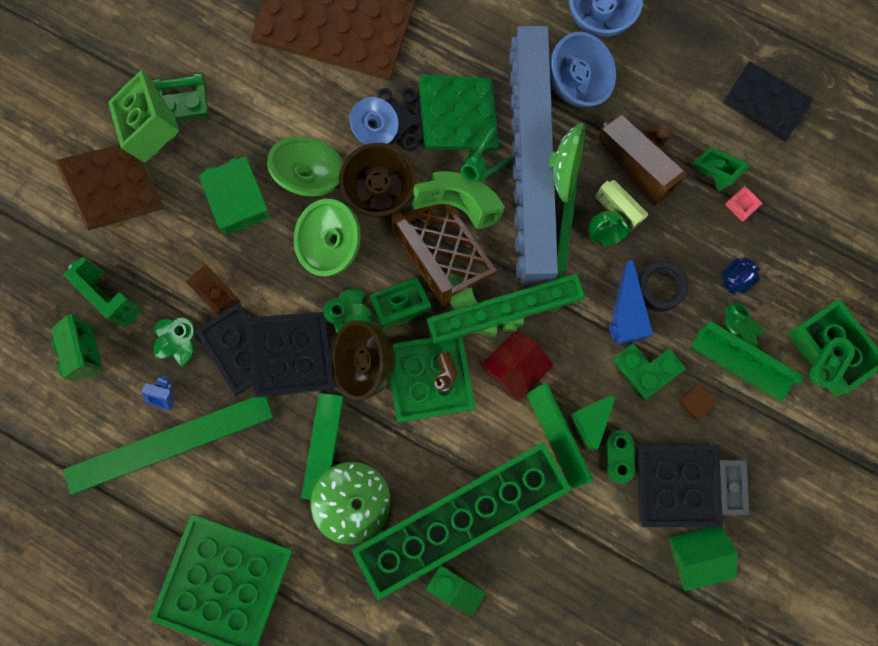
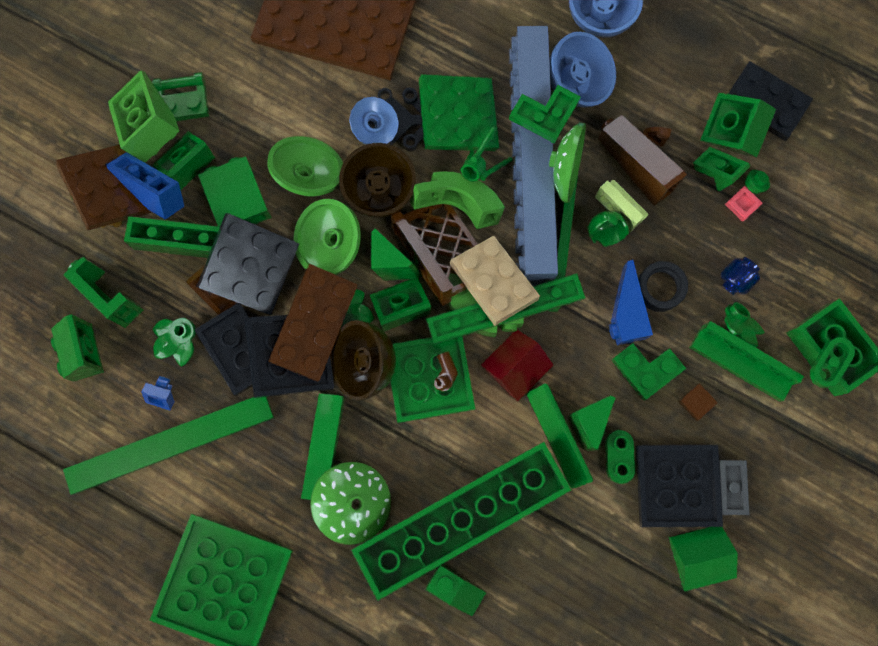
(148, 185): none -> blue slope
(170, 237): none -> green brick
(185, 159): none -> green slope
(247, 264): none -> black plate
(313, 323): none -> reddish brown plate
(389, 261): none -> green slope
(494, 280): none -> tan plate
(546, 120): none -> green plate
(738, 124): none -> green slope
(757, 181): none -> green plate

